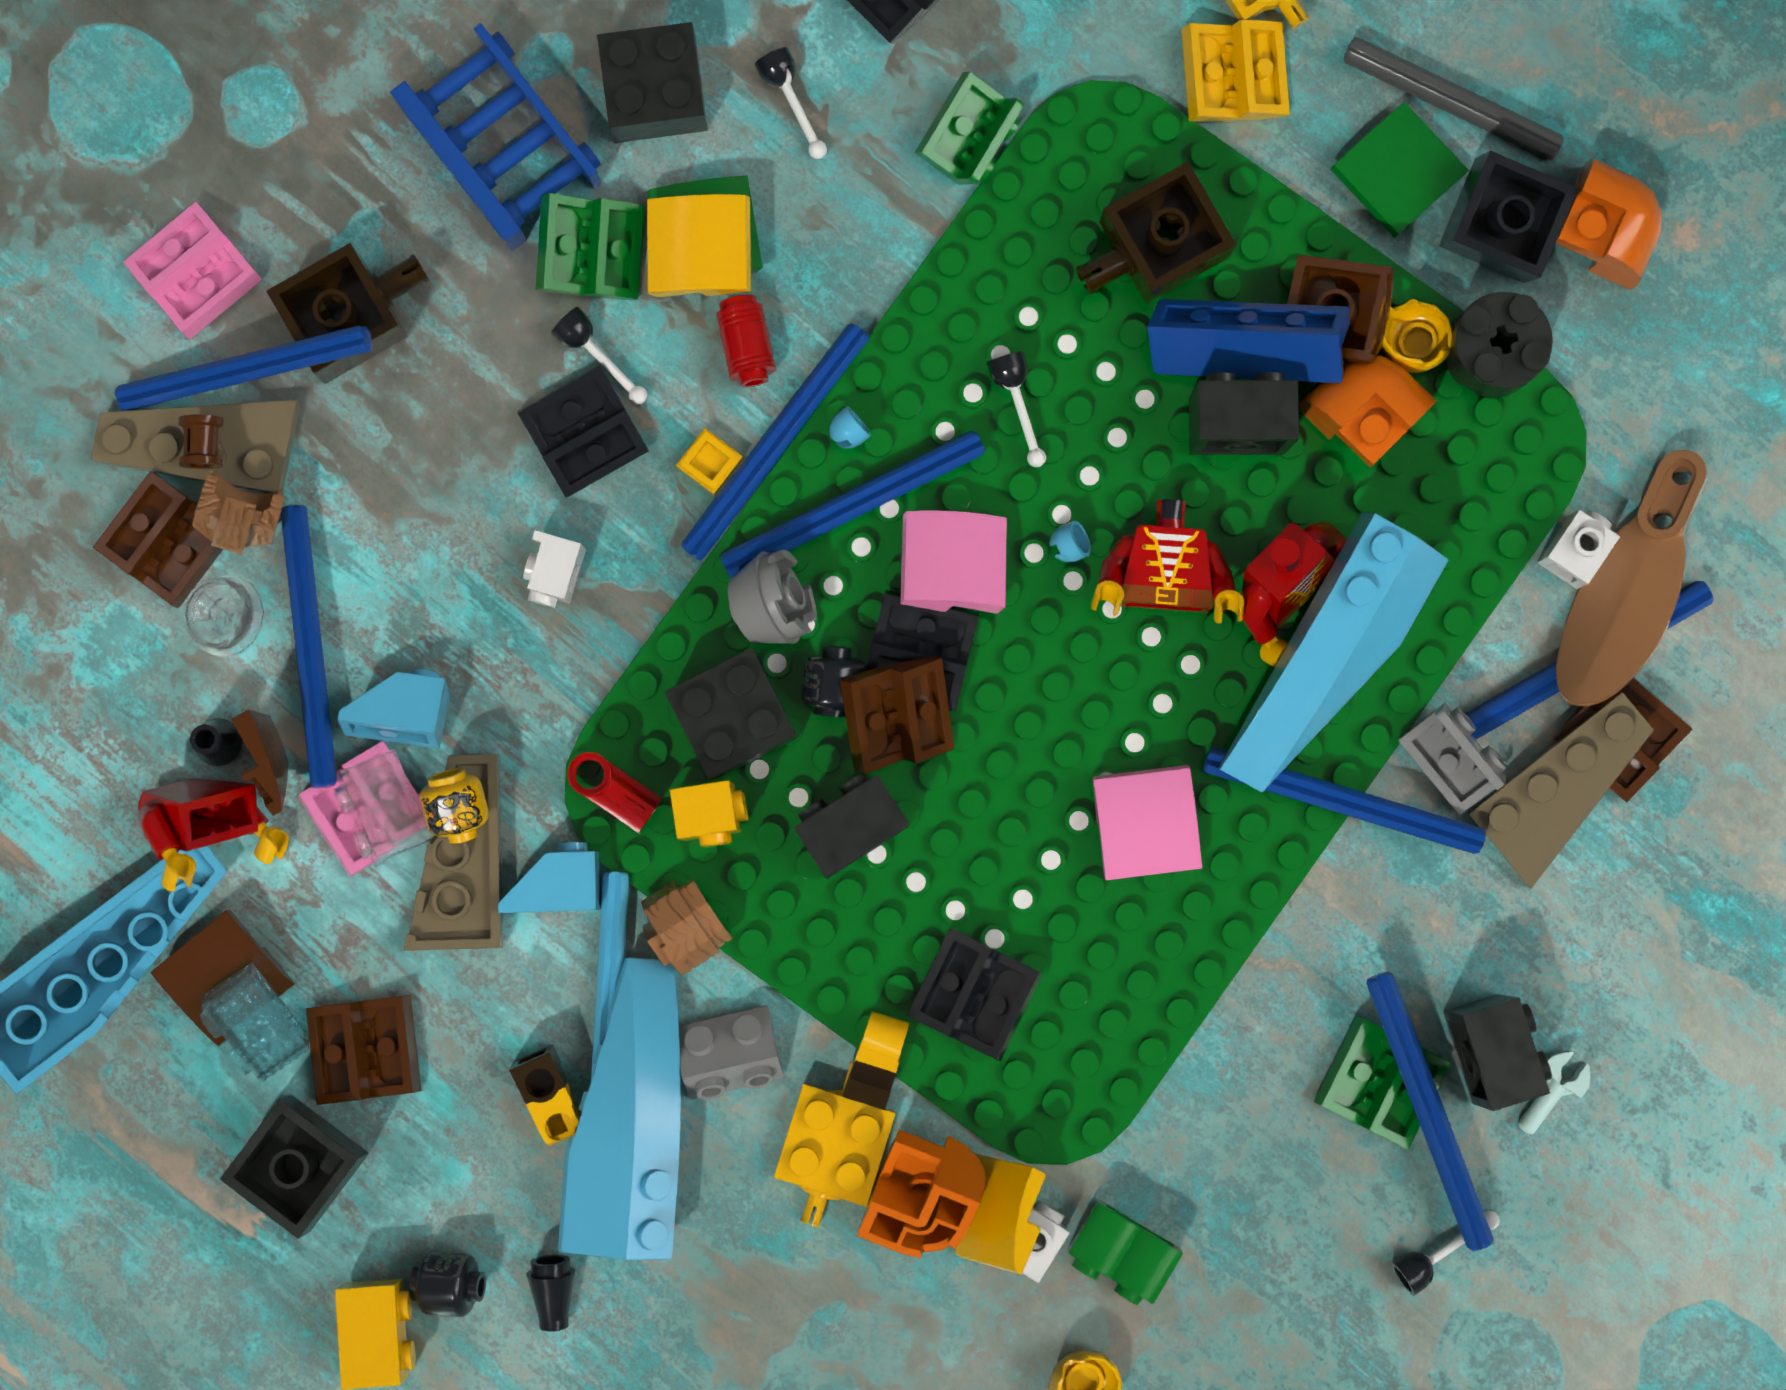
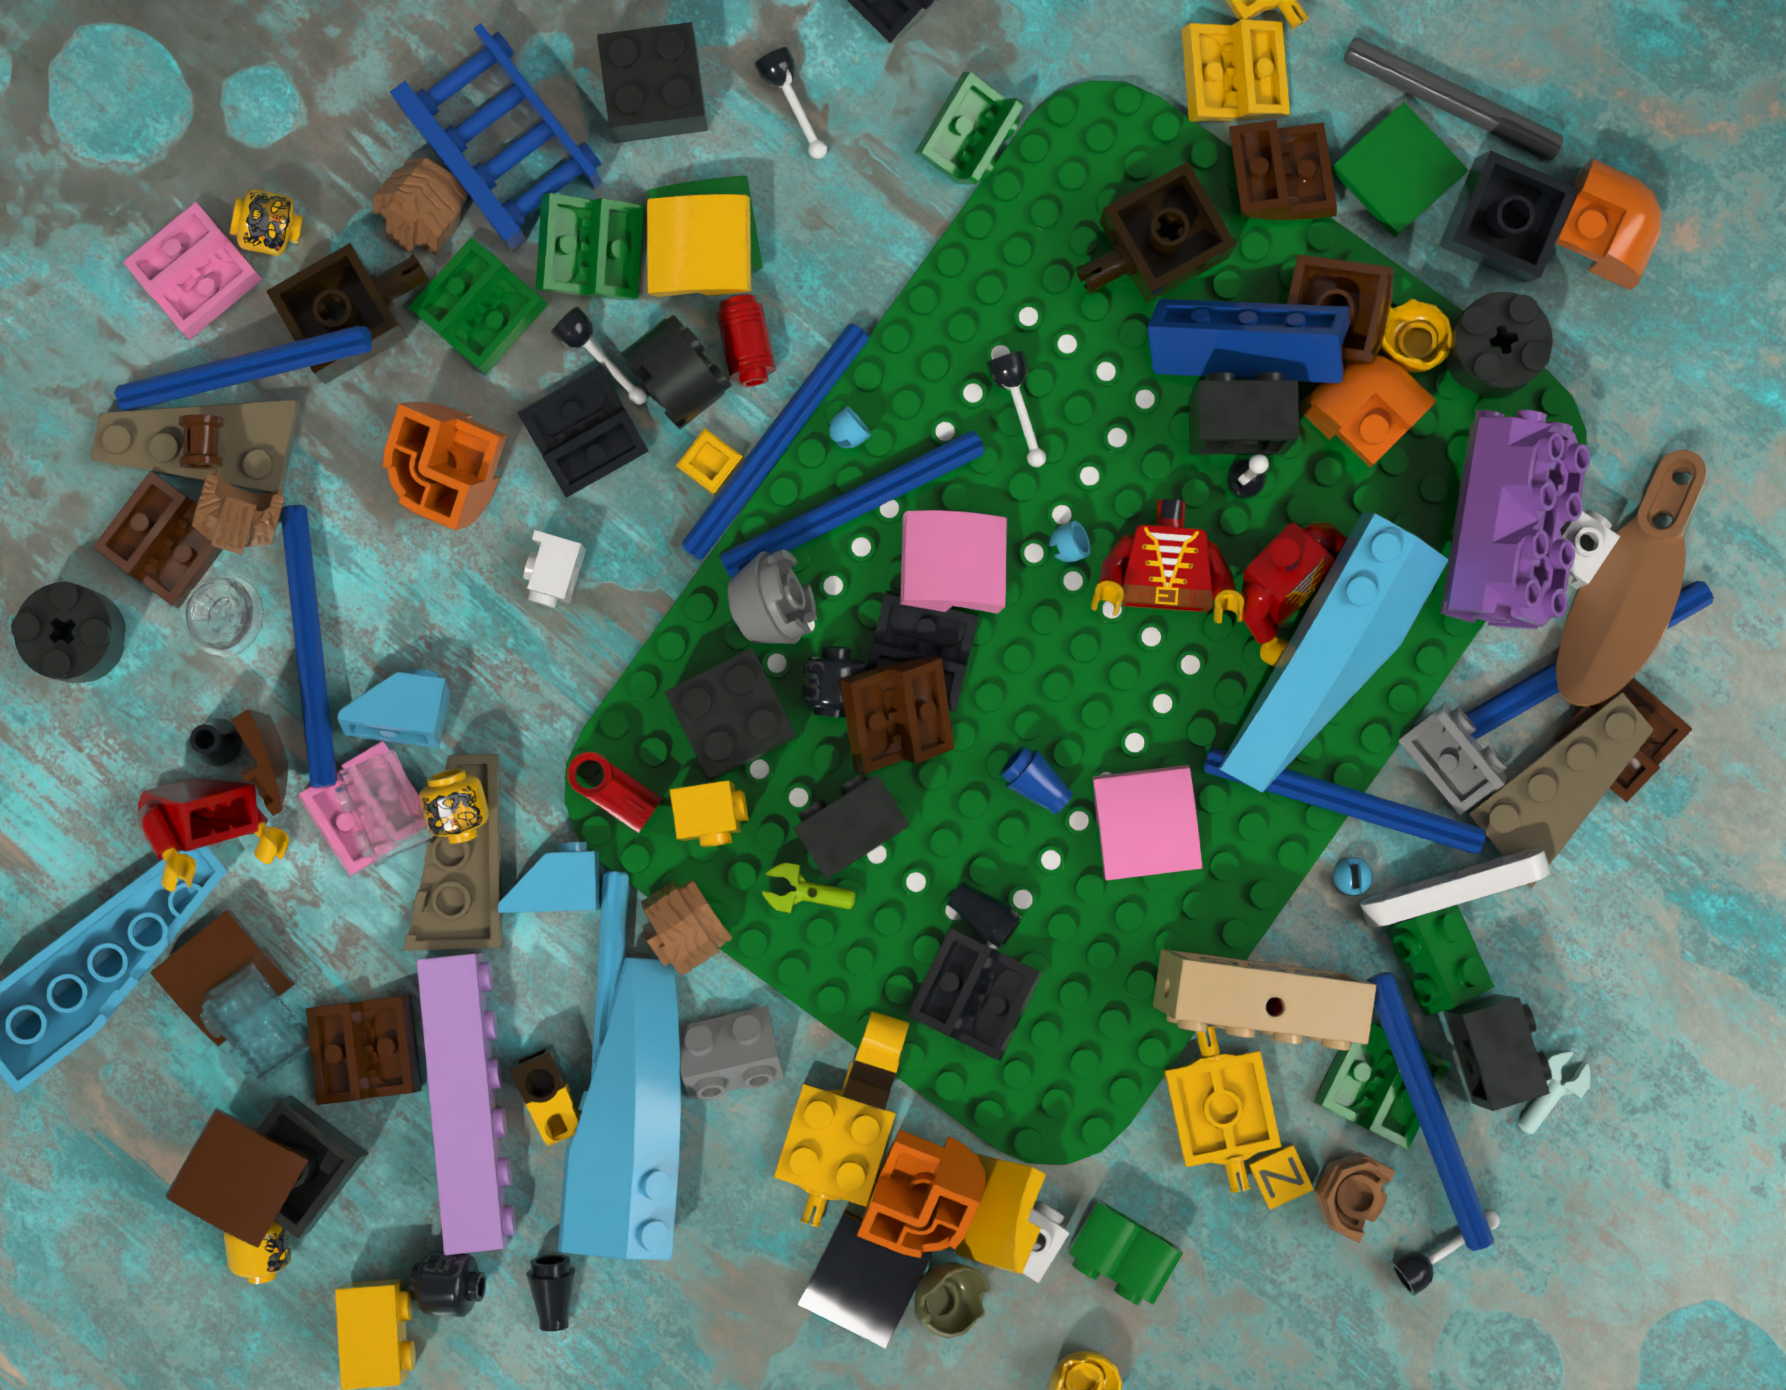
(42, 627): none -> pearl dark grey brick
(236, 1178): none -> reddish brown slope
(261, 1263): none -> yellow head
(265, 222): none -> head
(420, 205): none -> medium nougat hair
(442, 463): none -> orange brick
(464, 1103): none -> lavender brick
(478, 305): none -> green slope
(675, 371): none -> pearl dark grey brick
(806, 891): none -> lime bar
(862, 1283): none -> black slope
(950, 1299): none -> olive hair
(986, 915): none -> black cone
(1035, 779): none -> blue cone
(1222, 1109): none -> yellow plate
(1250, 474): none -> black hinge
(1264, 997): none -> tan brick
(1280, 1176): none -> yellow tile
(1283, 171): none -> reddish brown slope
(1343, 879): none -> medium azure hinge
(1352, 1193): none -> medium nougat hair
(1440, 959): none -> green bracket
(1455, 887): none -> white beam
(1507, 541): none -> medium lavender brick

